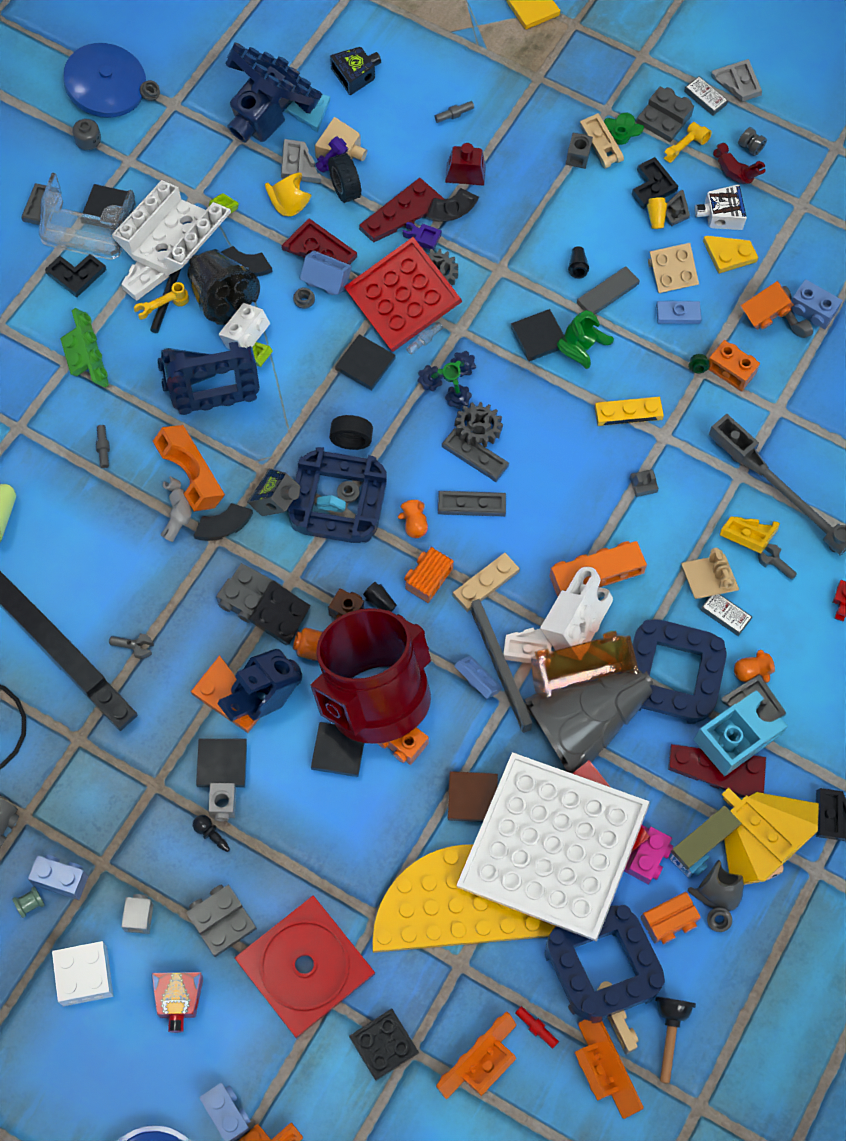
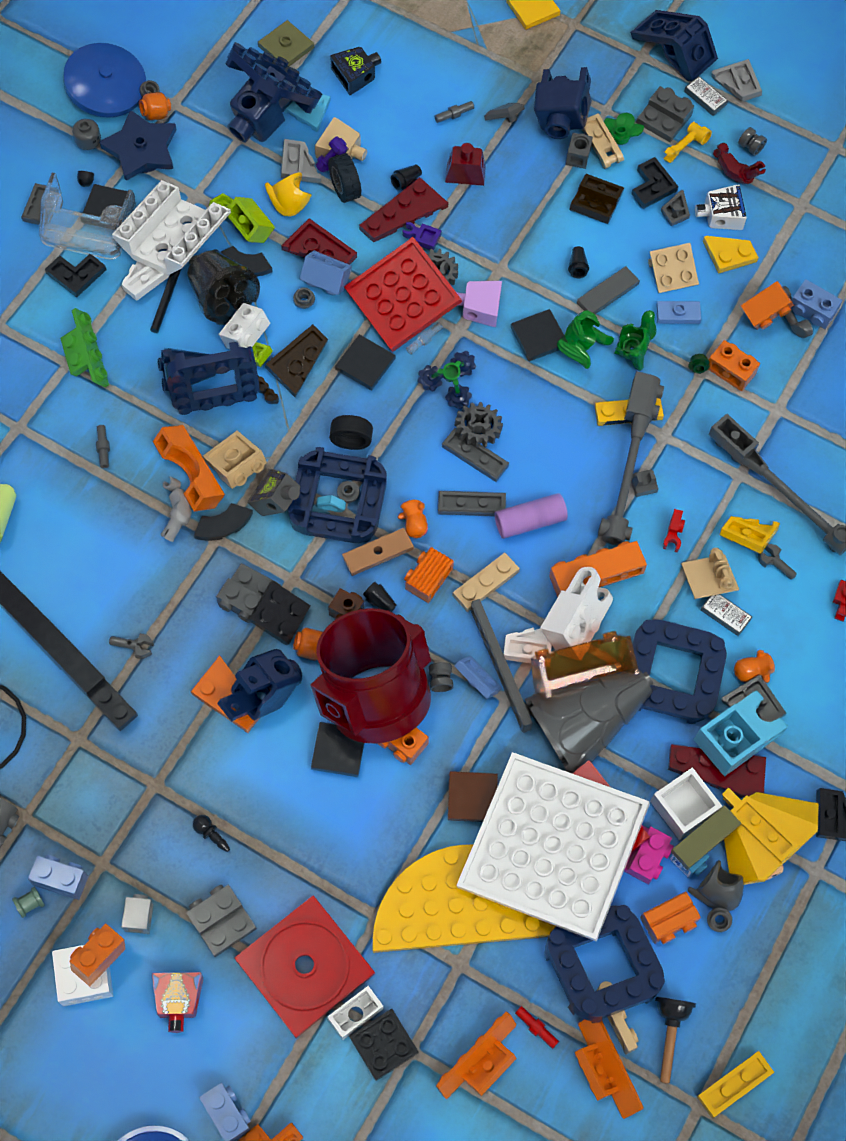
(85, 178): none -> black hinge
(97, 954): none -> orange brick
(141, 145): none -> dark blue plate
(154, 106): none -> orange head
(178, 296): yellow brick -> none
(221, 762): black tile -> none
(222, 791): light grey brick -> none
(235, 459): none -> tan plate
(250, 220): none -> lime brick
(270, 396): none -> dark brown piece
(286, 42): none -> olive plate
(297, 359): none -> dark brown wing
(366, 1001): none -> white piece
(389, 546): none -> medium nougat tile
(404, 177): none -> black cone
(440, 677): none -> dark grey wheel
(452, 208): black tile -> none
(481, 301): none -> lavender torso
(508, 110): none -> dark grey piece
(530, 515): none -> lavender piece
(562, 103): none -> dark blue piece
(596, 198): none -> dark brown slope
(638, 339): none -> green hair
(640, 411): none -> dark grey bar
(657, 212): yellow cone -> none
(676, 525): none -> red plate
(683, 39): none -> dark blue bracket
(685, 803): none -> white piece
(735, 1084): none -> yellow plate

